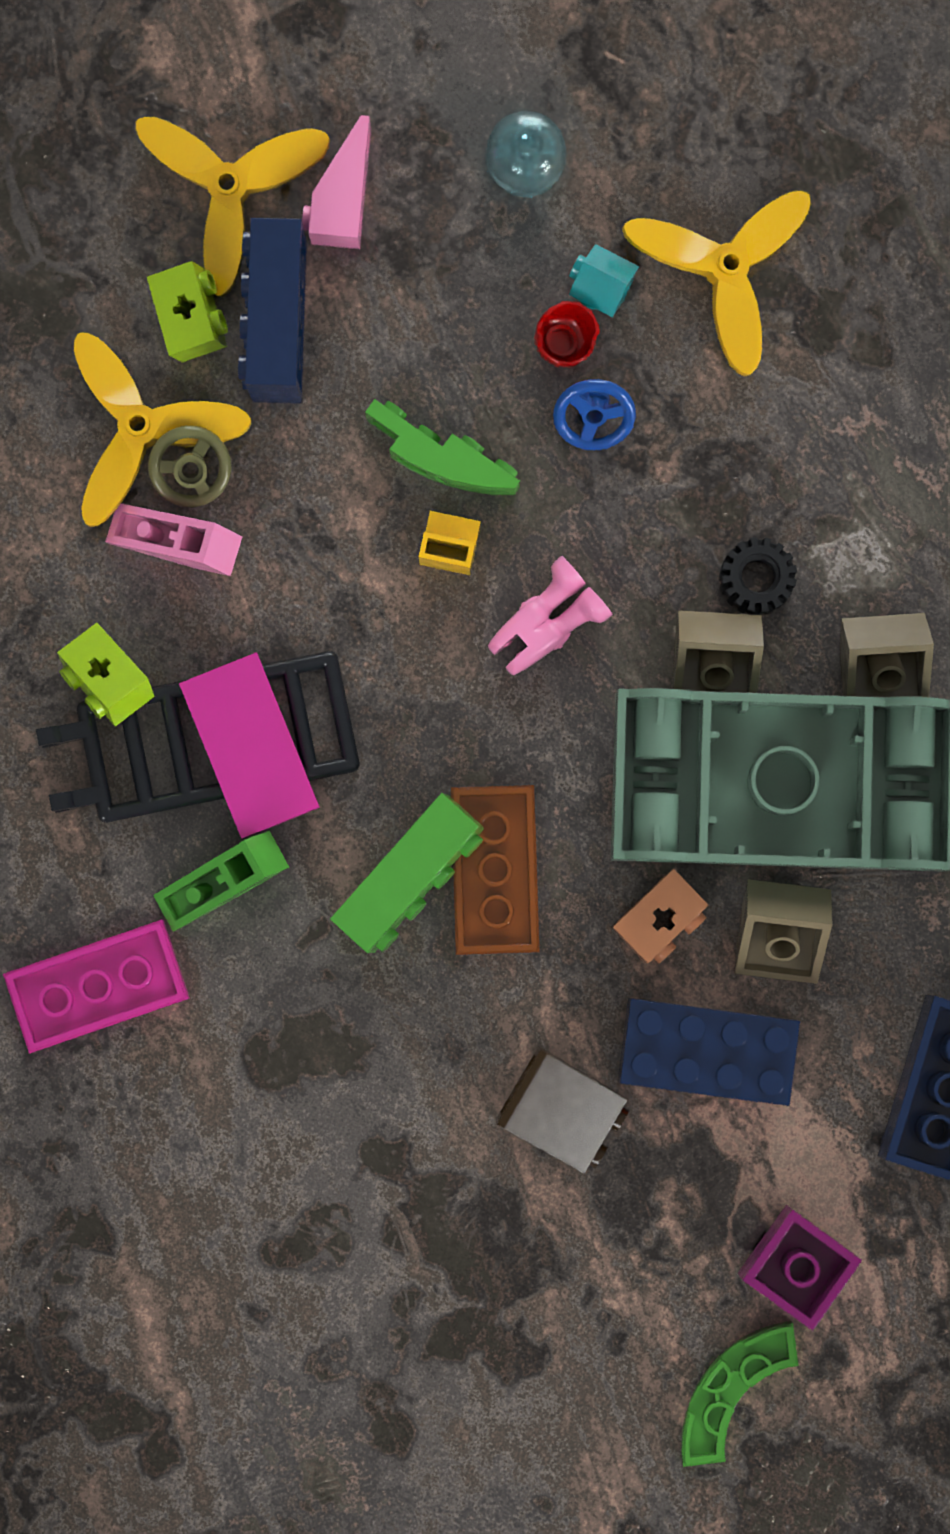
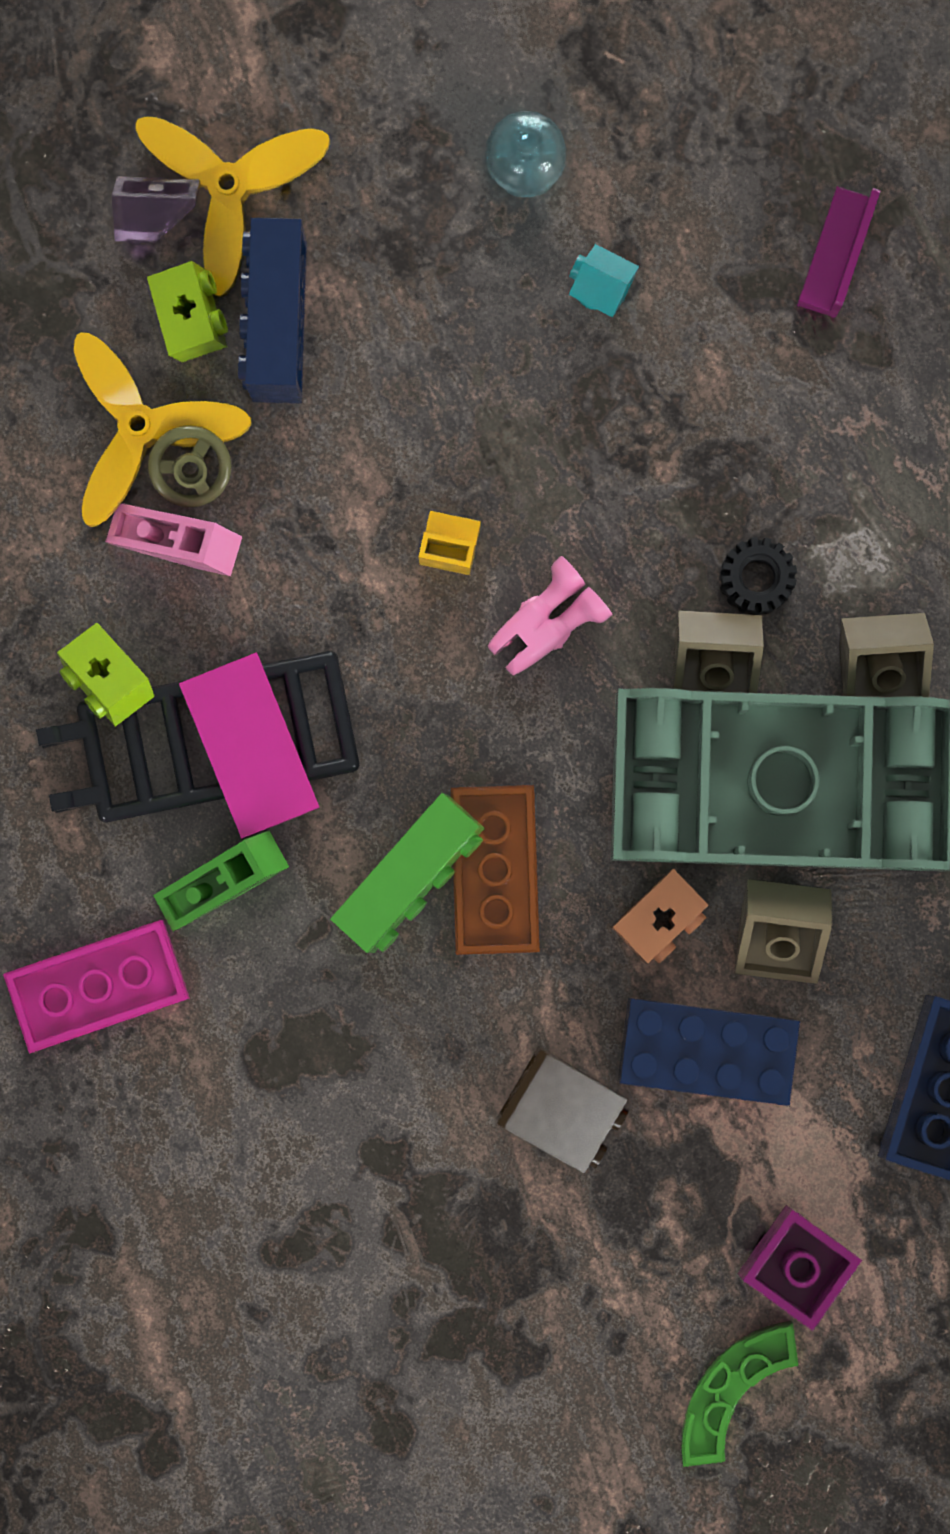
(150, 206): none -> clear purple slope
(340, 195): bright pink slope -> none
(453, 464): bright green slope -> none
(566, 334): red hair -> none
(593, 404): blue piece -> none
(733, 298): yellow piece -> none
(837, 251): none -> magenta panel

